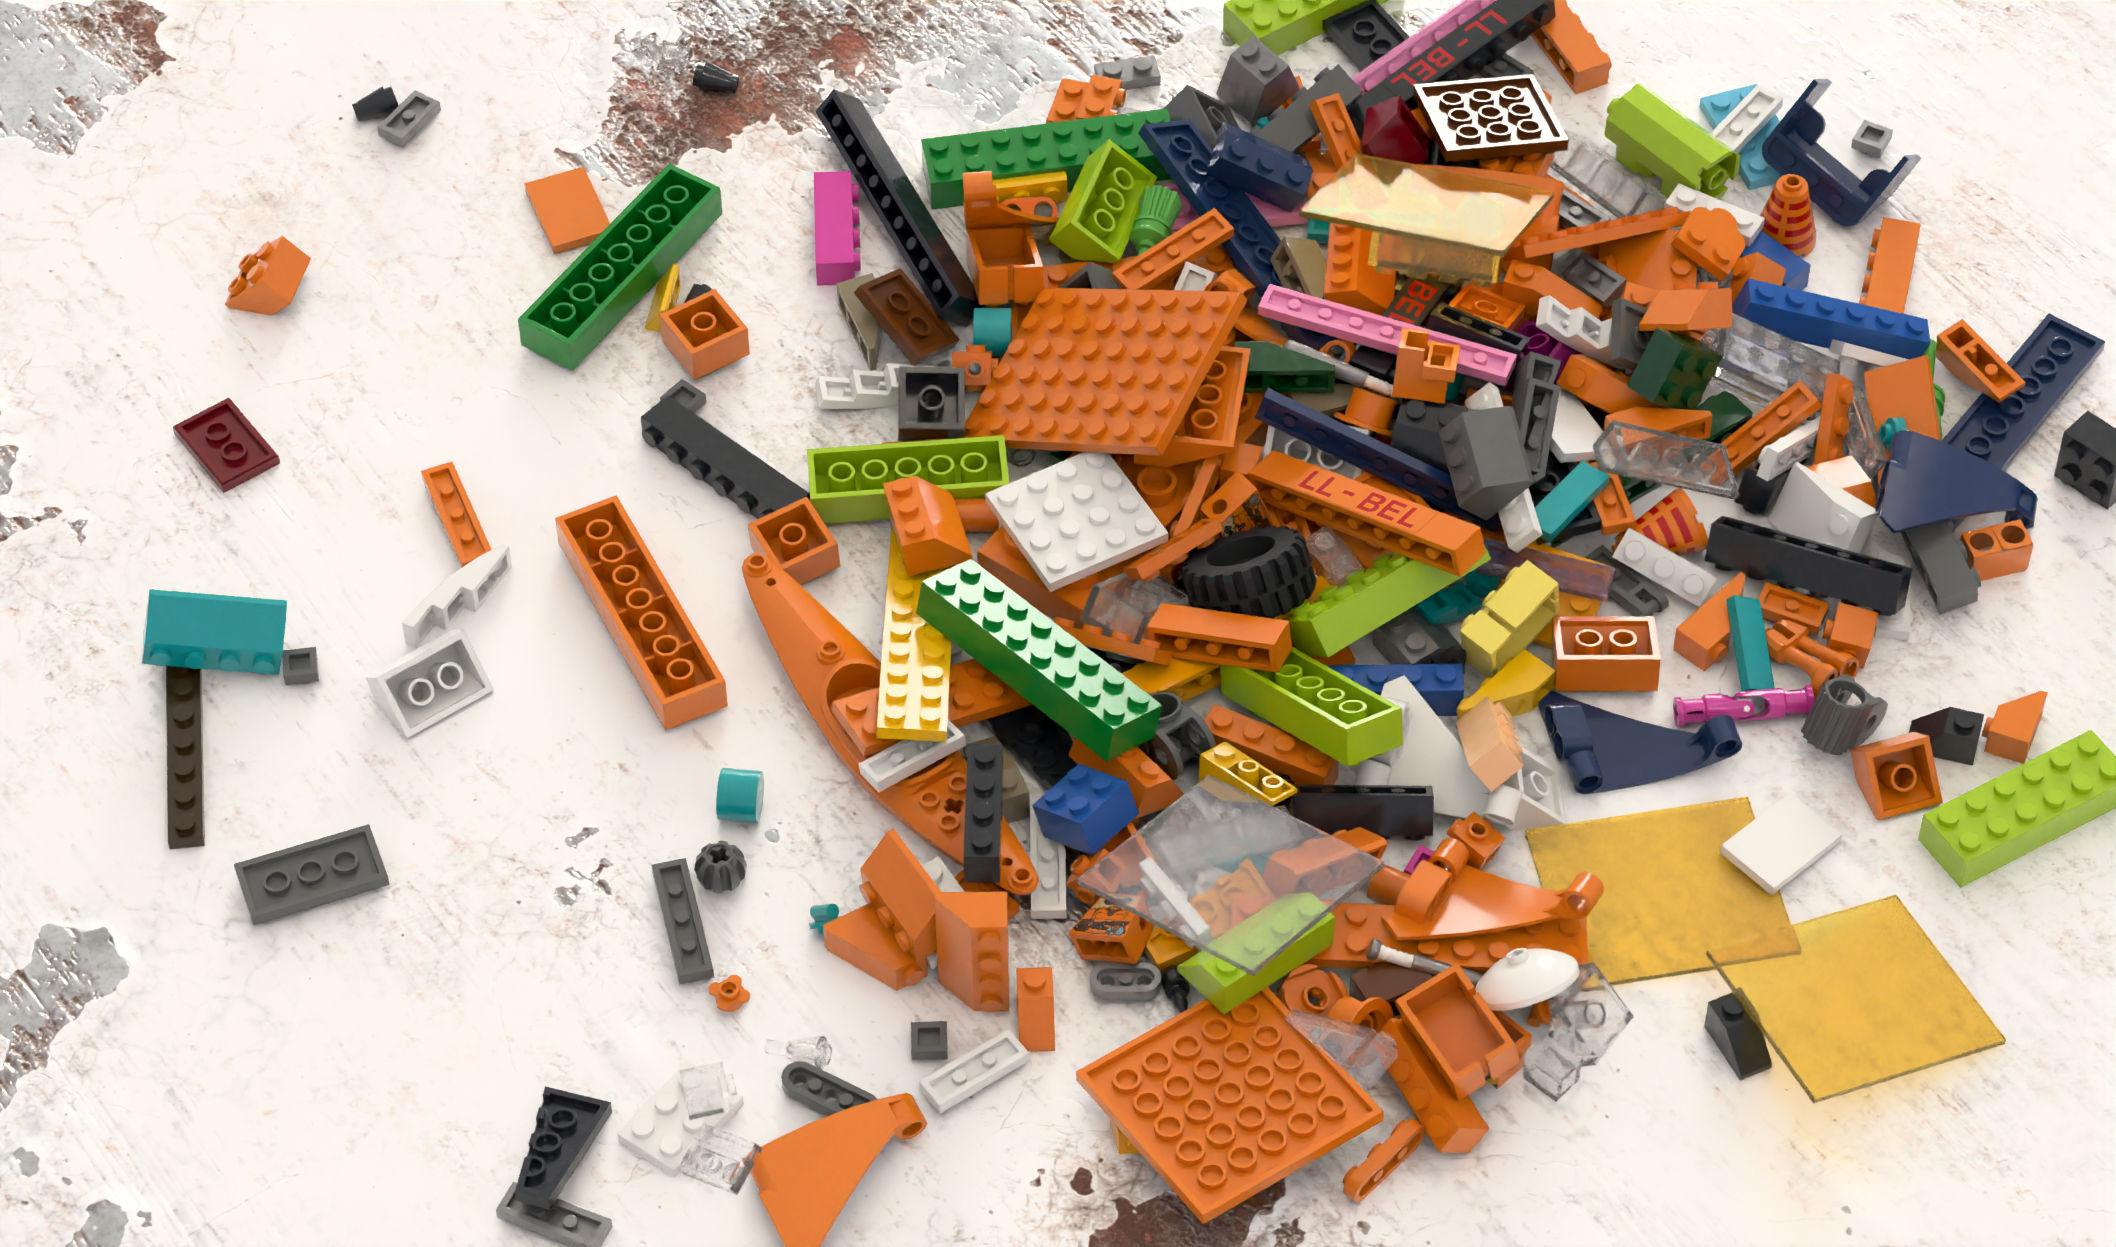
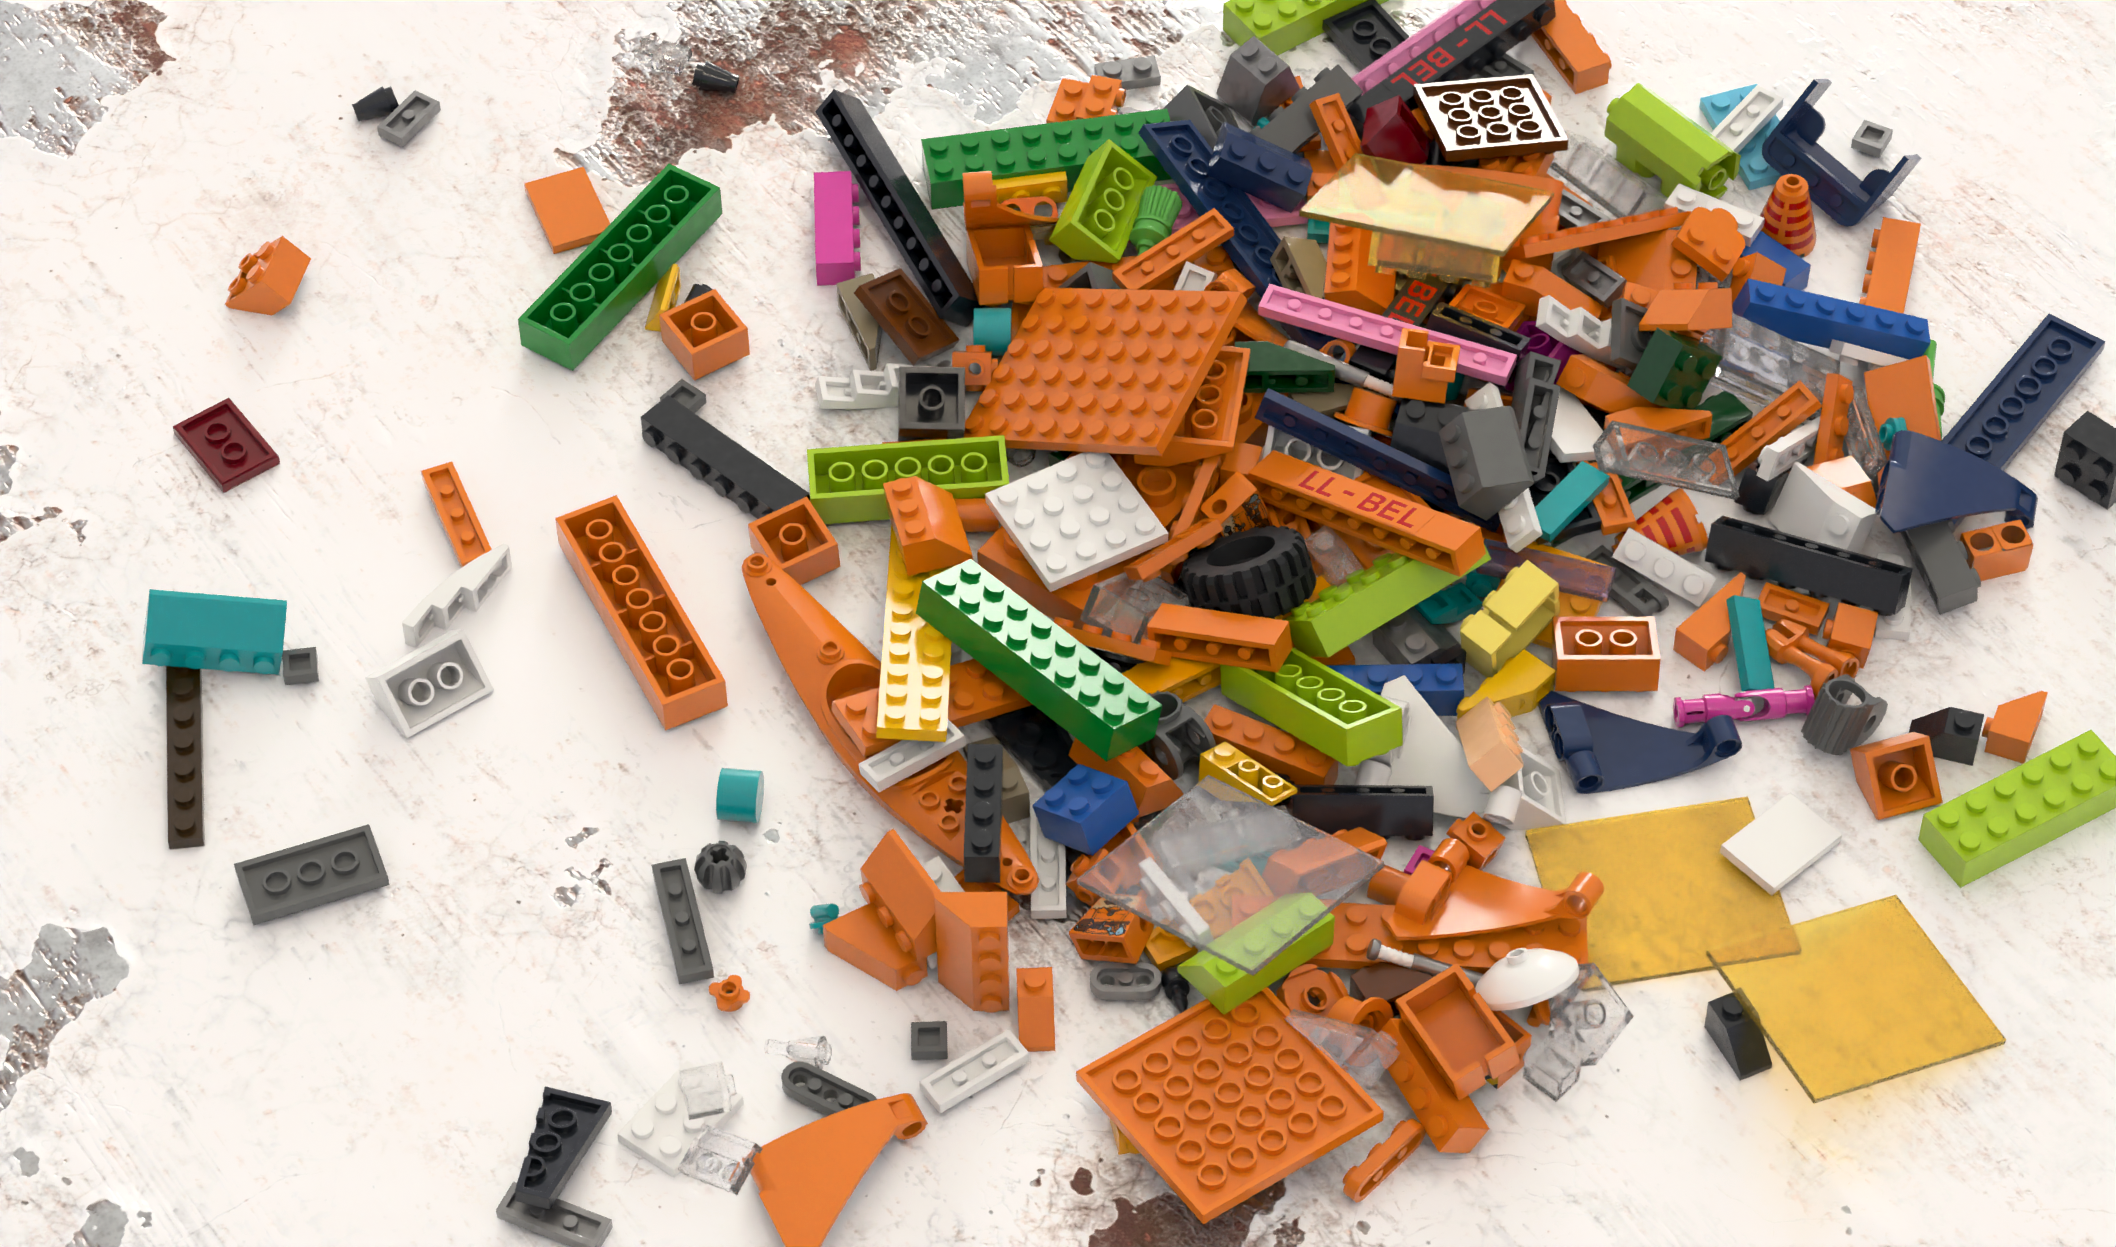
(1976, 362): orange slope -> none

